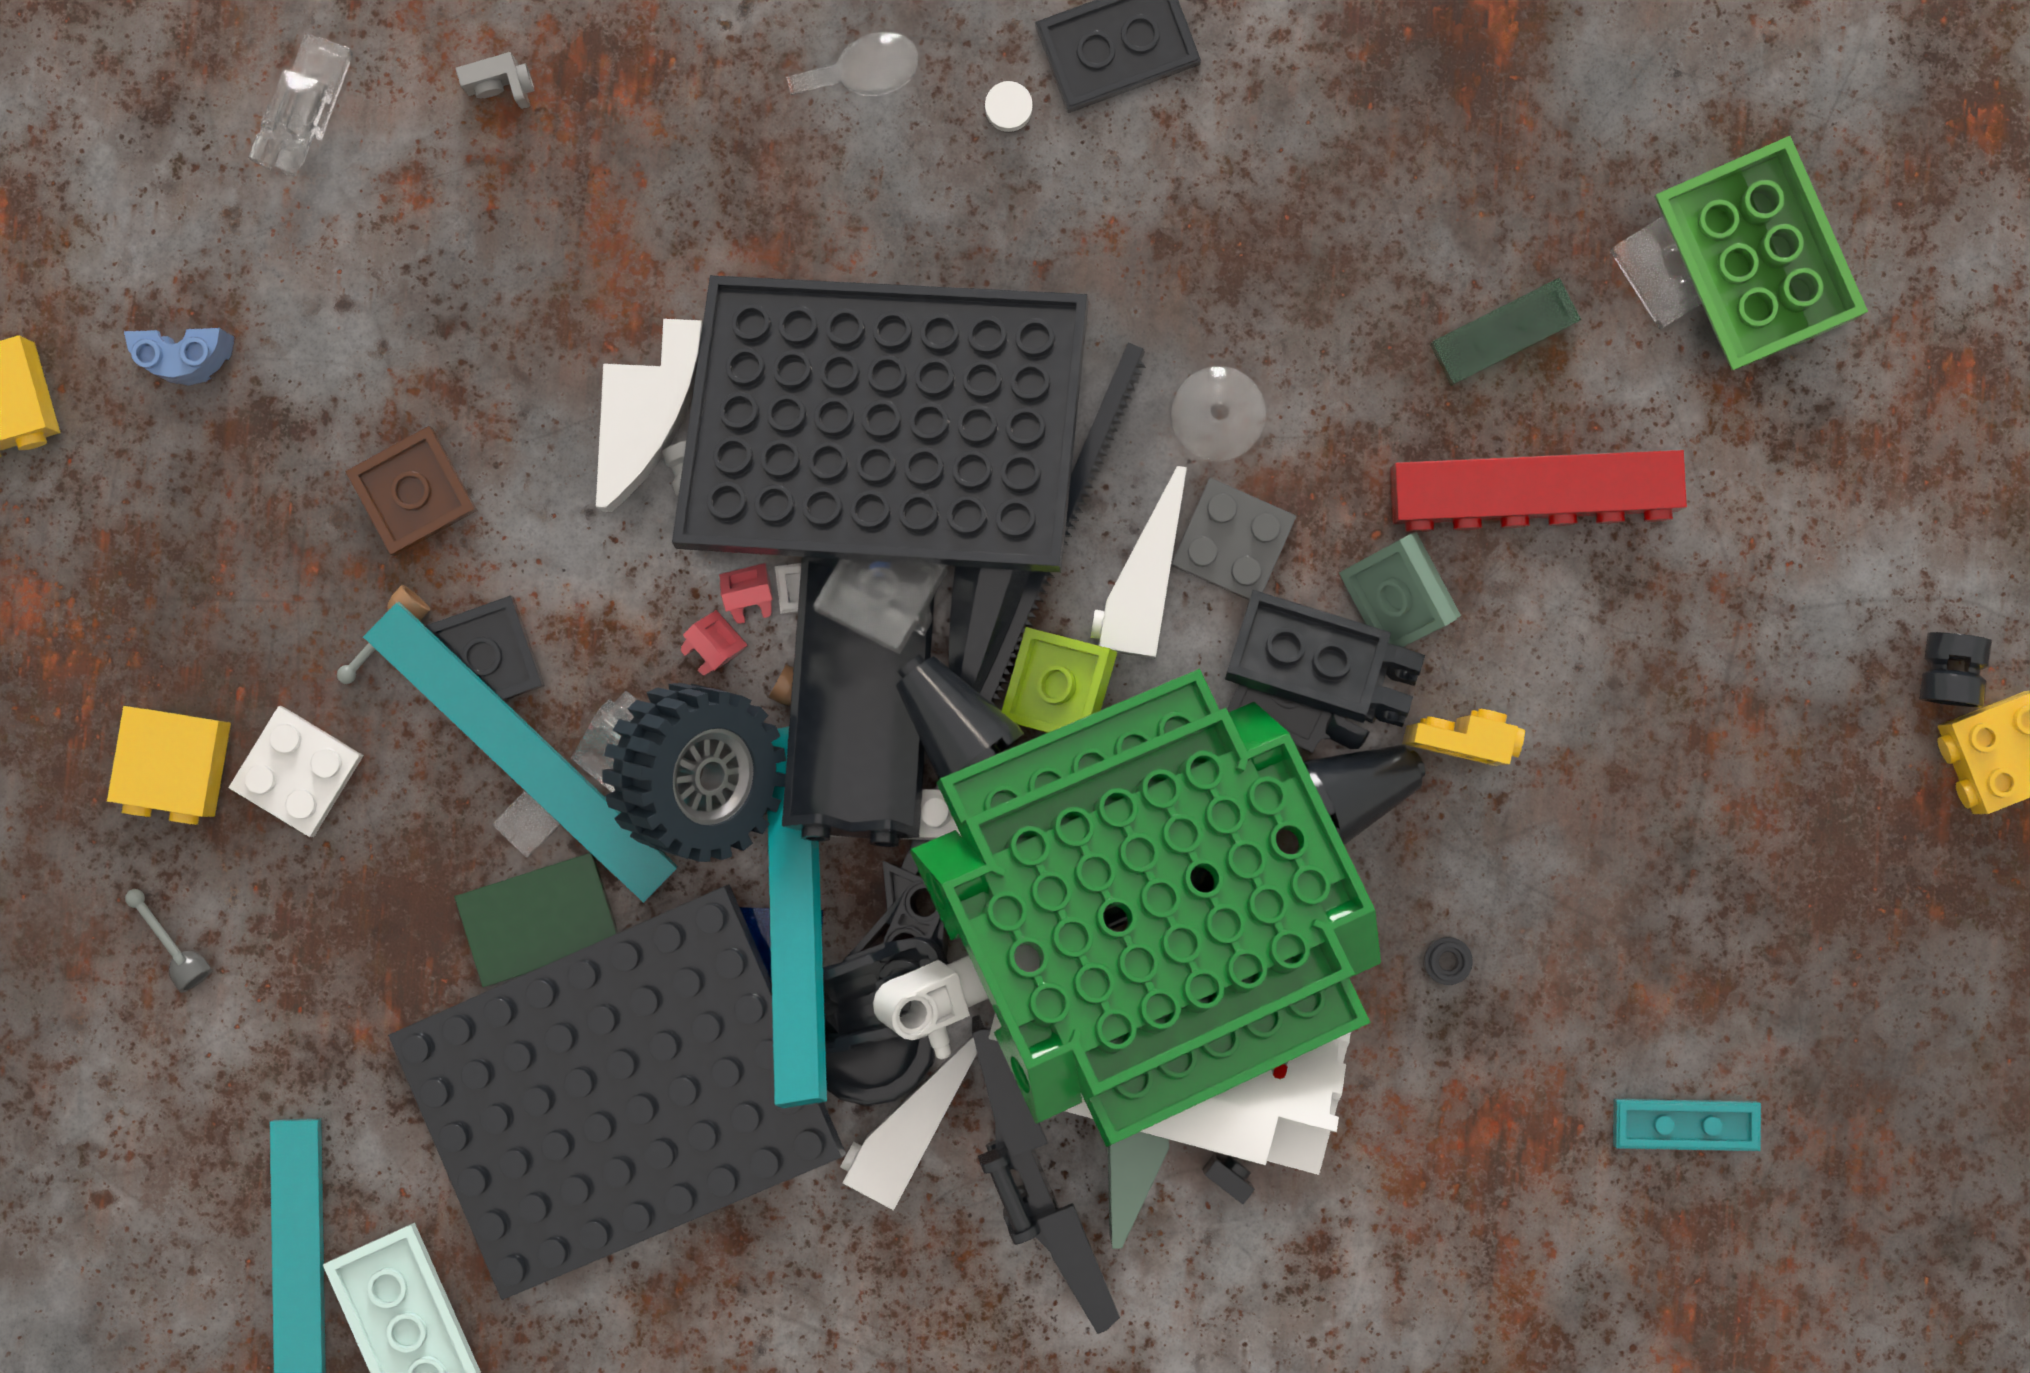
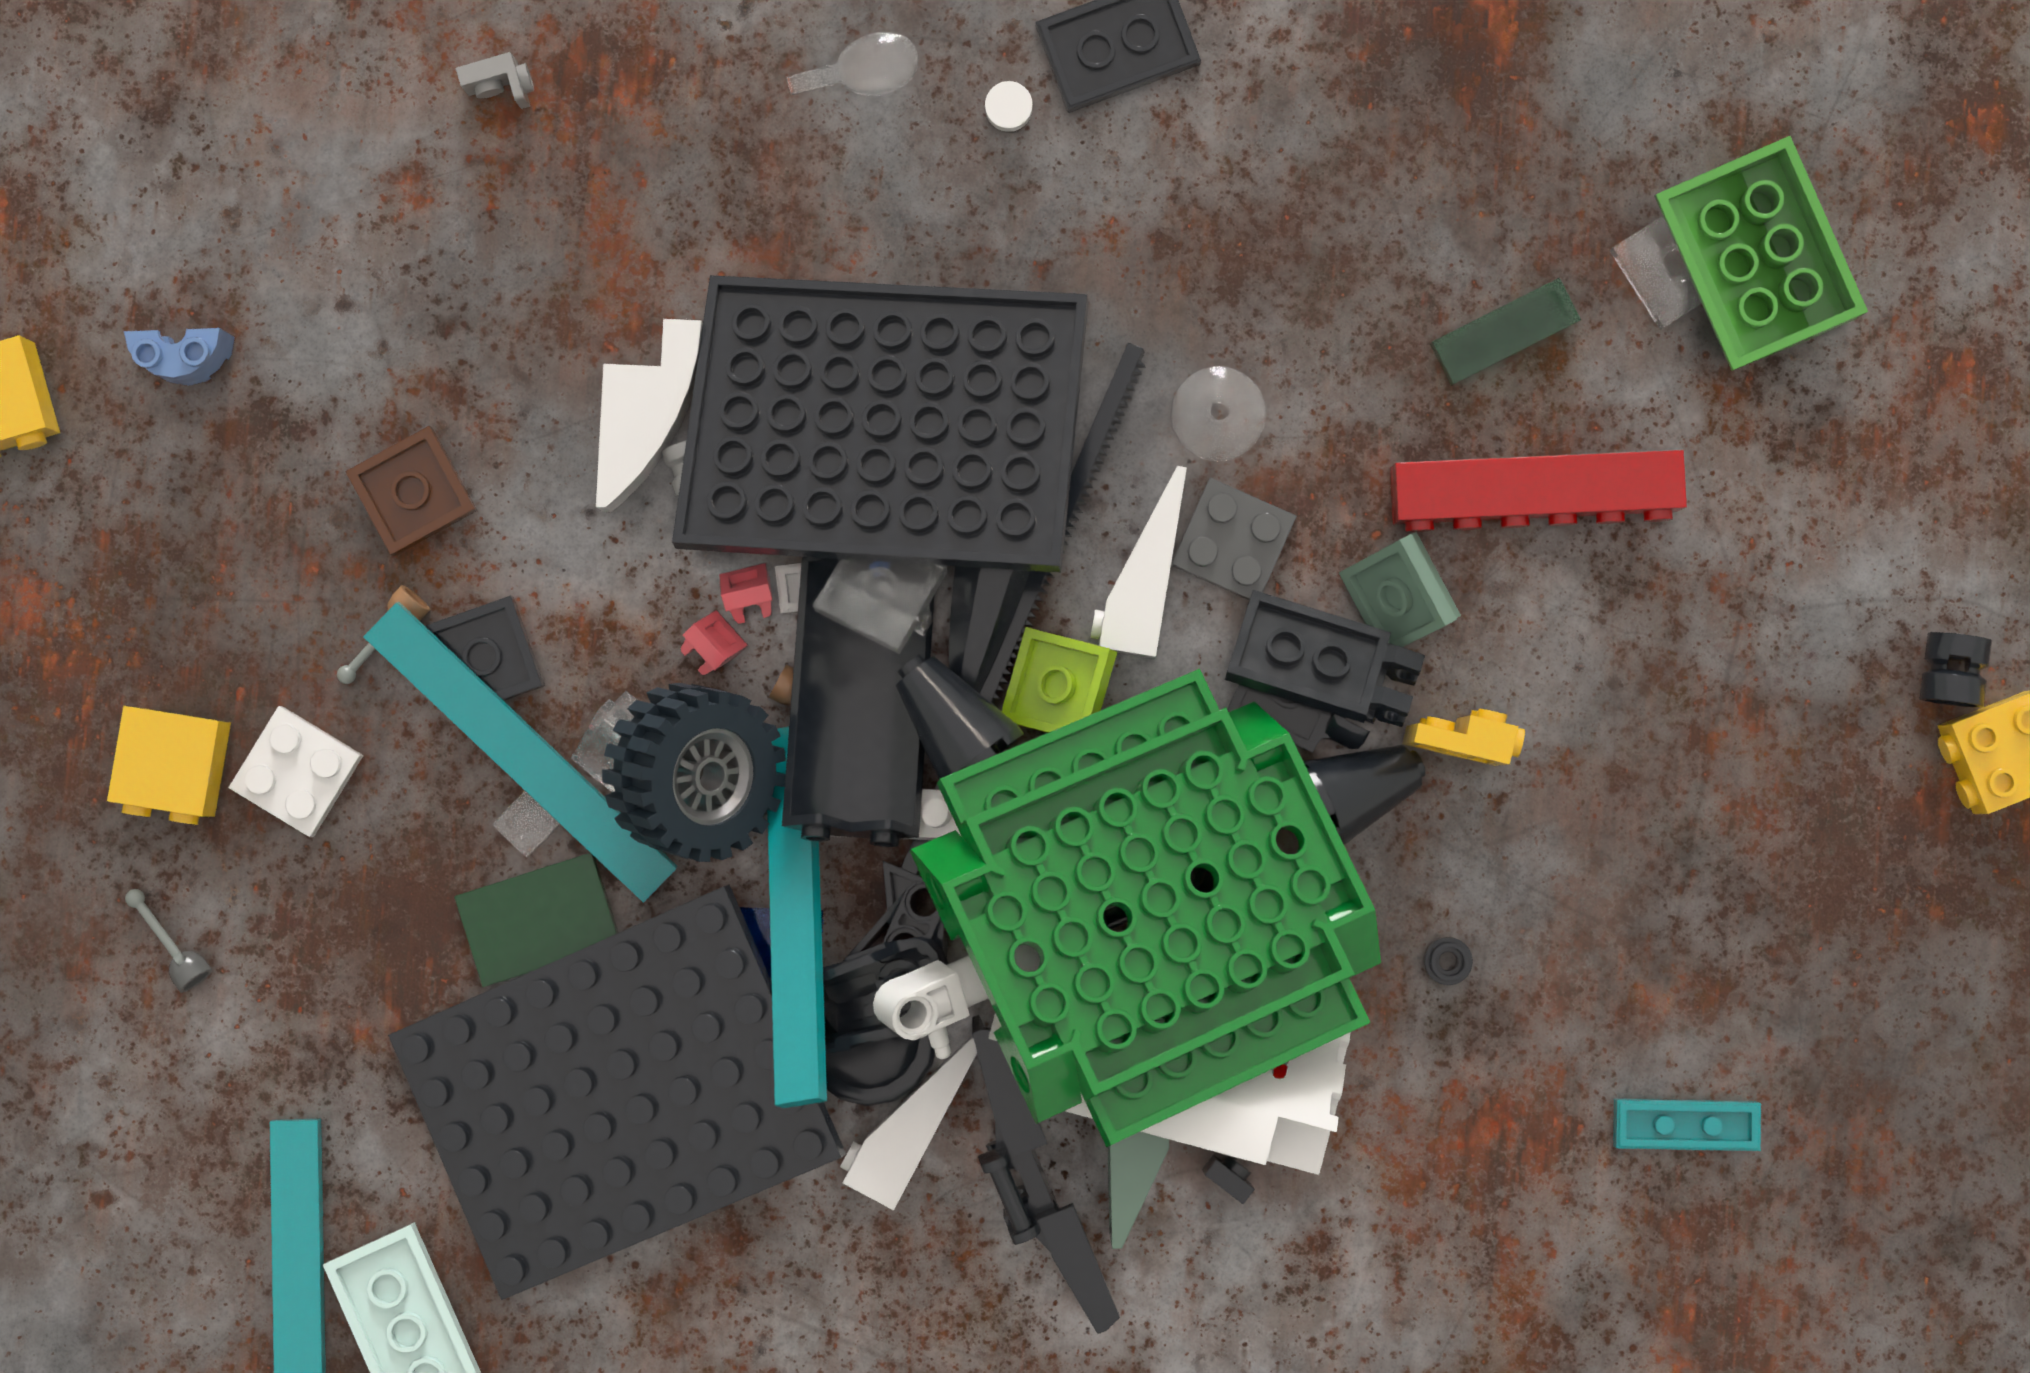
(301, 105): clear plate -> none

